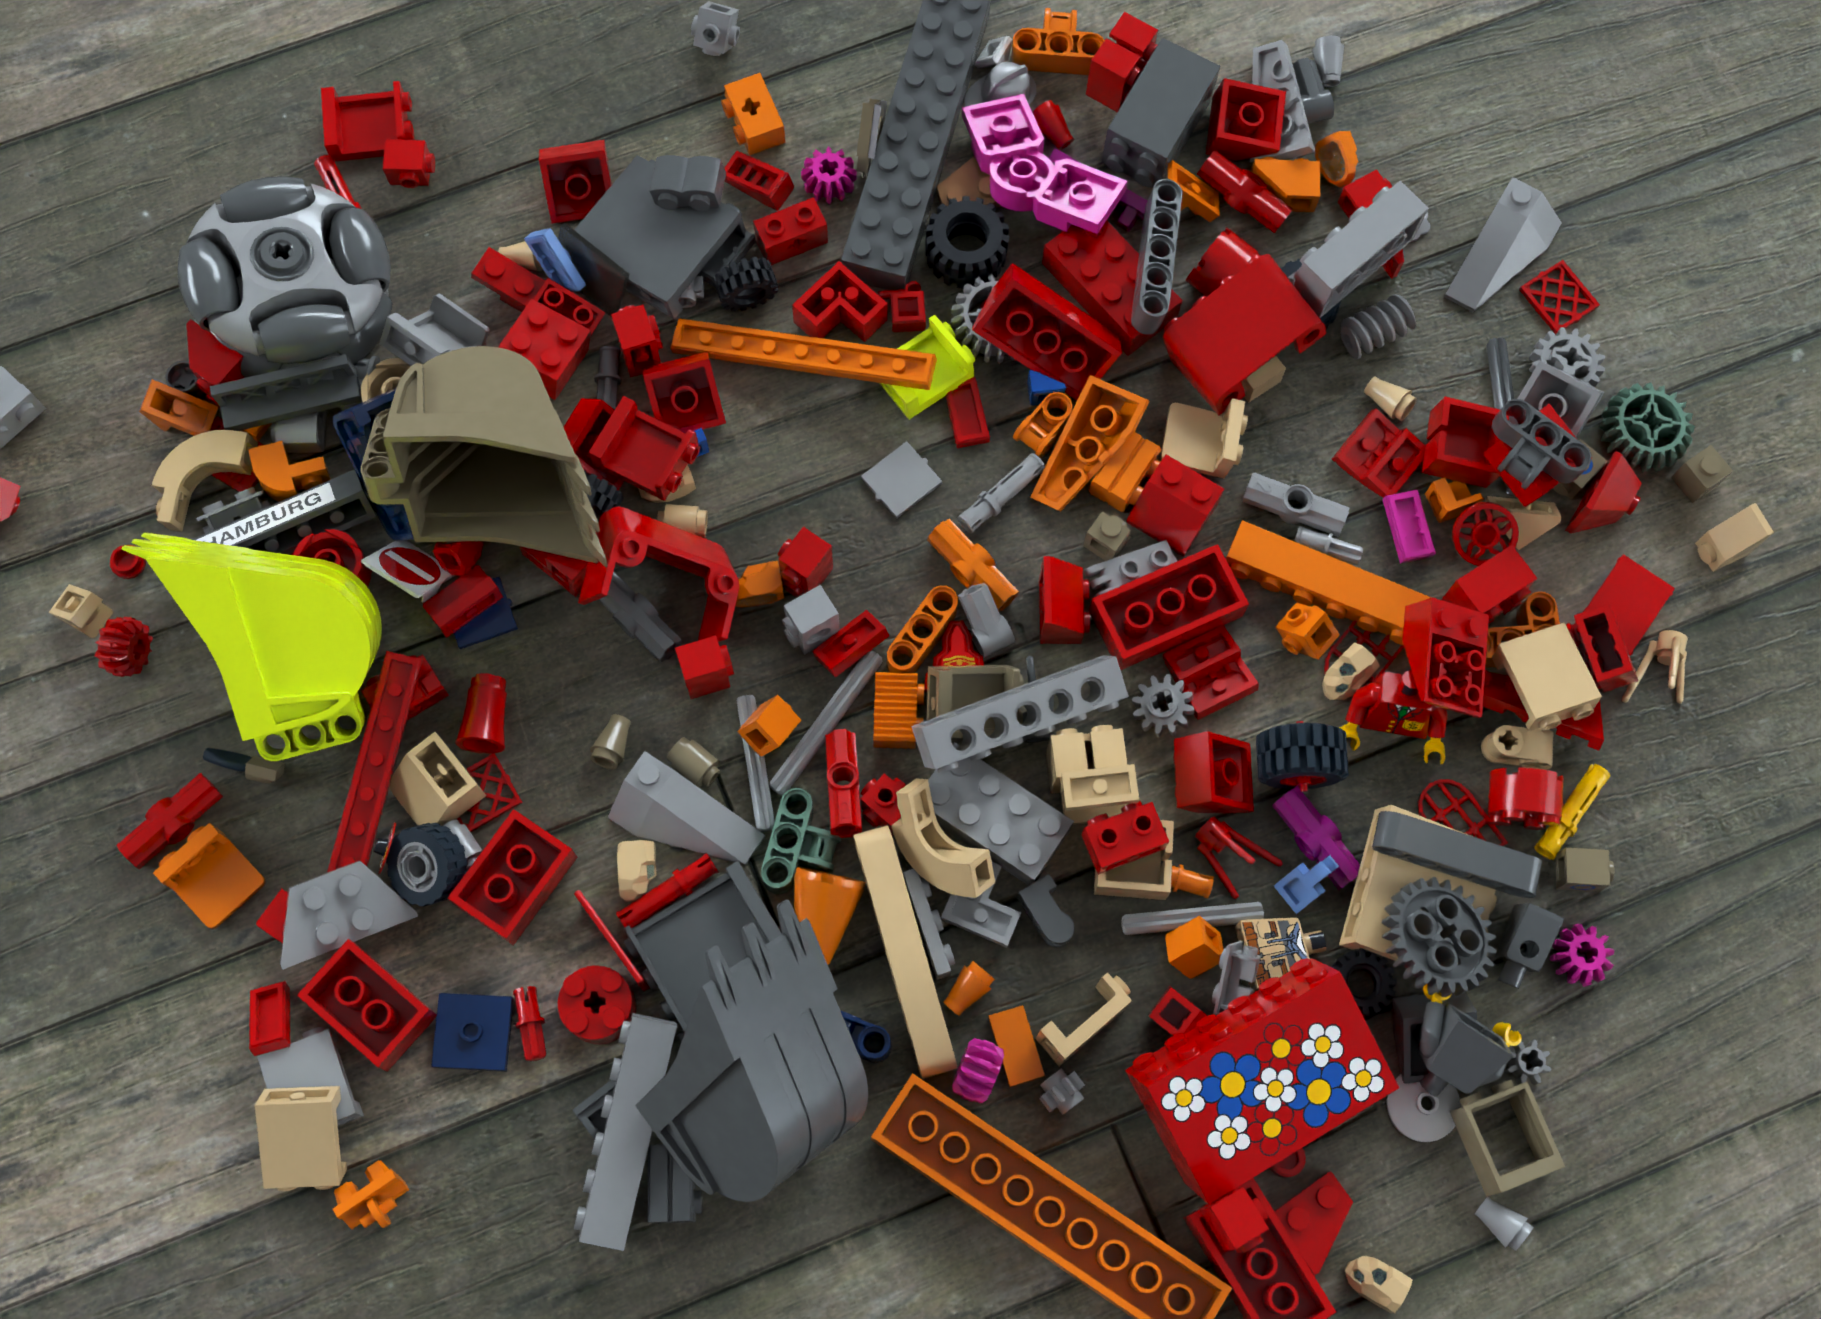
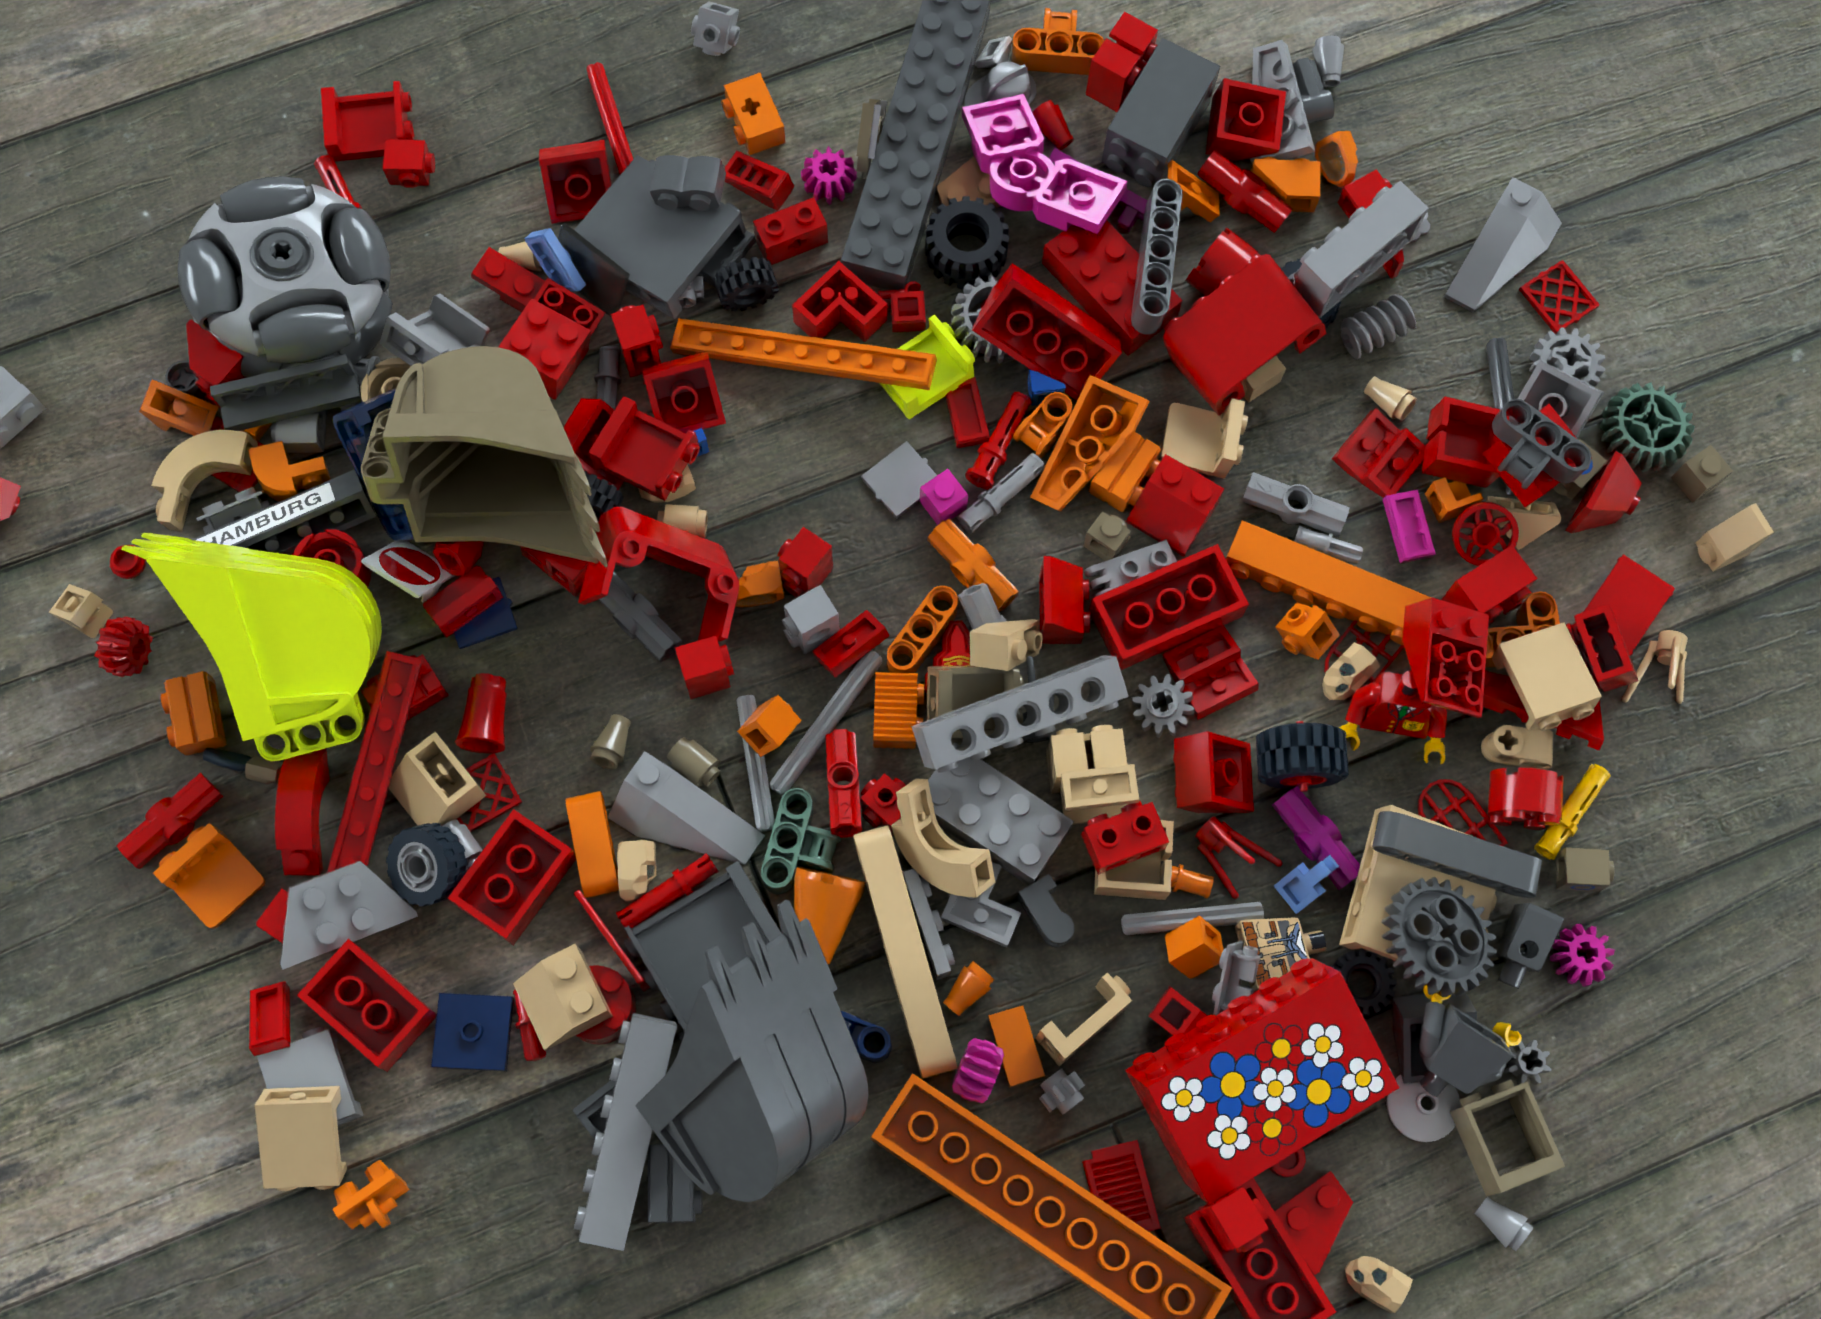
(193, 713): none -> orange brick
(298, 810): none -> red arch
(383, 846): piece -> none
(562, 997): none -> tan slope
(592, 844): none -> orange beam
(609, 115): none -> red axle
(943, 497): none -> dark pink brick
(993, 453): none -> red pin
(1004, 644): none -> tan slope
(1120, 1180): none -> red window

